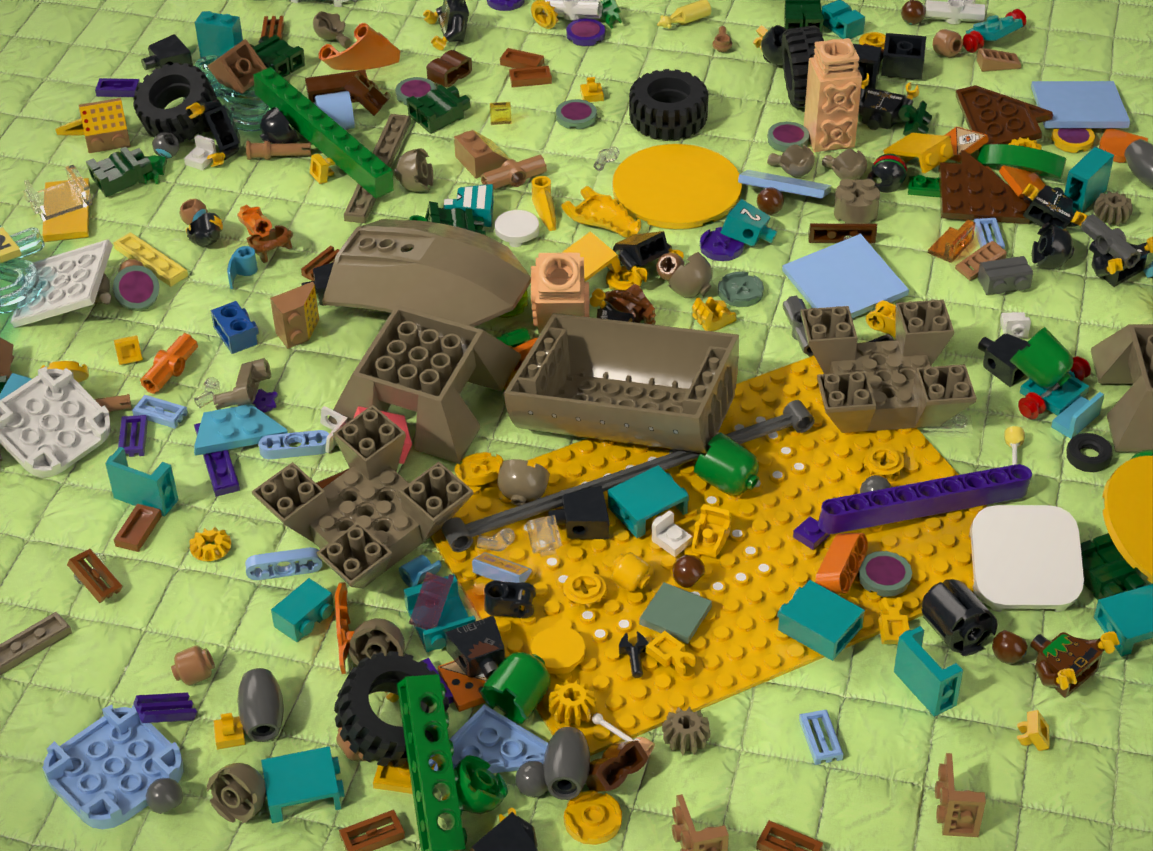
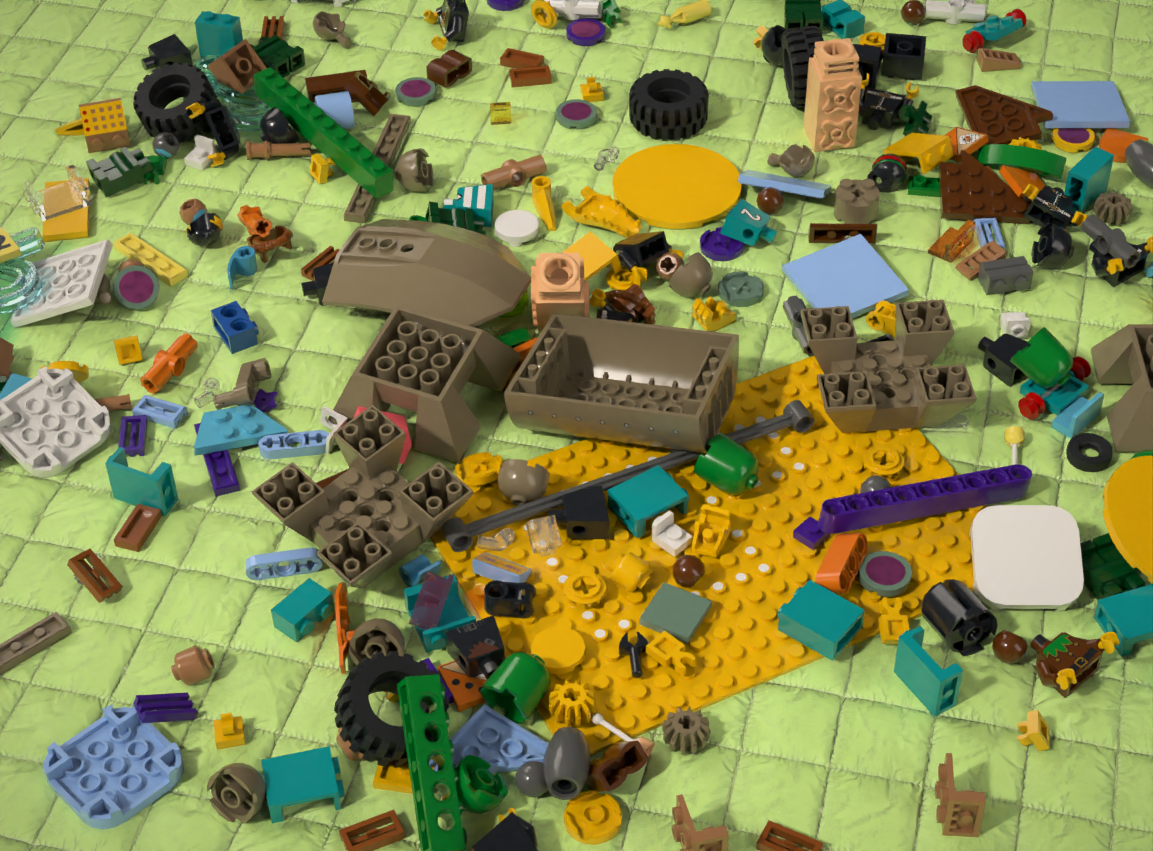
(116, 87): dark purple tile -> none
(164, 795): dark grey piece -> none
(210, 552): yellow gear -> none
(260, 705): dark grey piece -> none
(295, 314): medium nougat slope -> none
(369, 52): orange panel -> none
(438, 108): dark green hips -> none
(478, 153): medium nougat slope -> none
(722, 40): medium nougat plate -> none
(787, 133): tile -> none
(825, 754): light blue tile -> none
(847, 165): dark tan hair -> none
(947, 43): medium nougat head -> none

